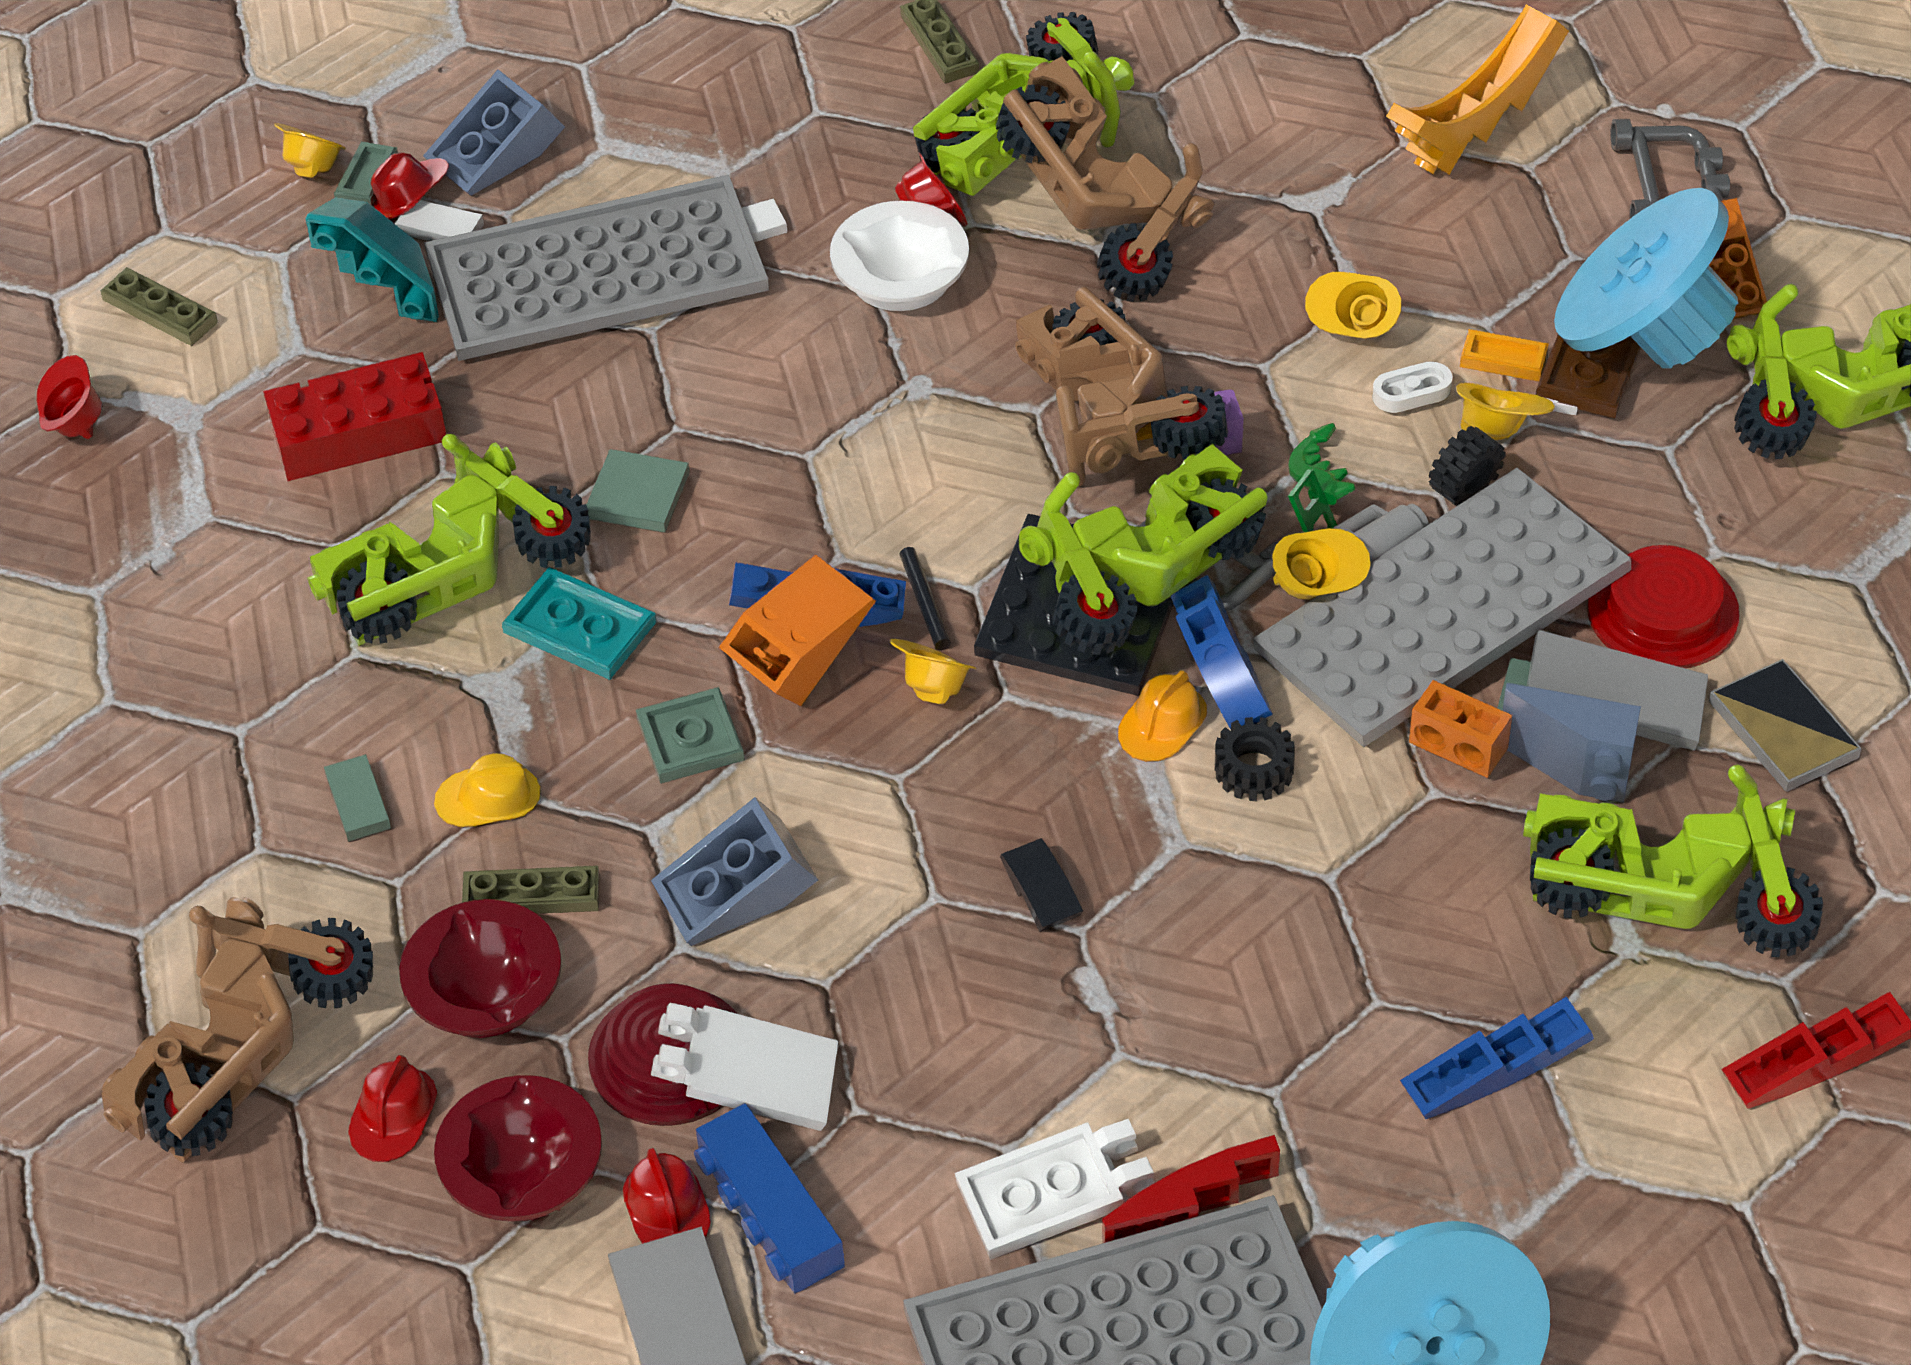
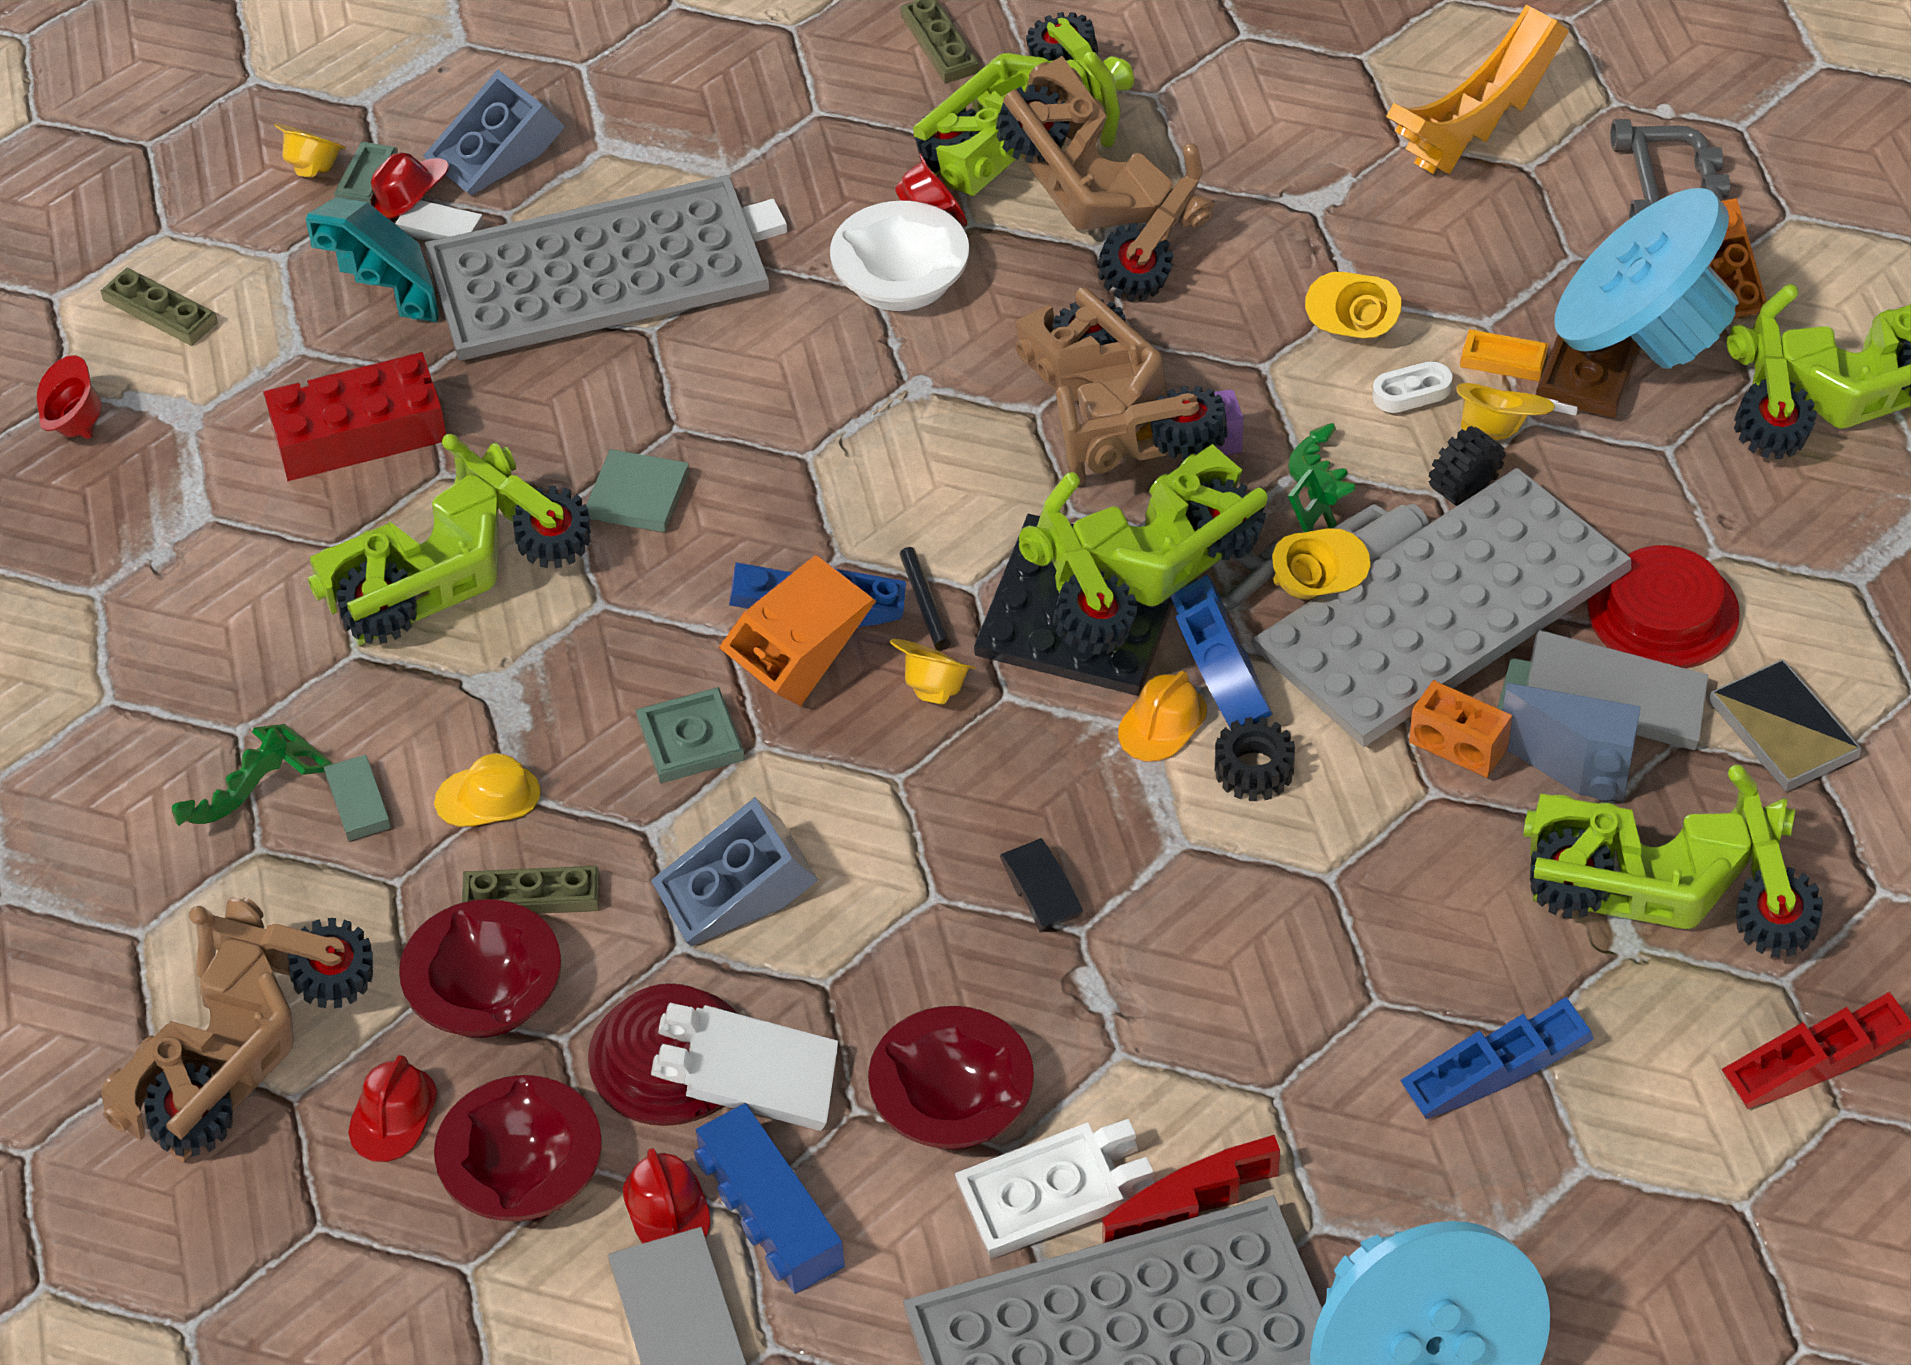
(254, 766): none -> green piece
(579, 623): teal tile -> none
(951, 1077): none -> dark red piece

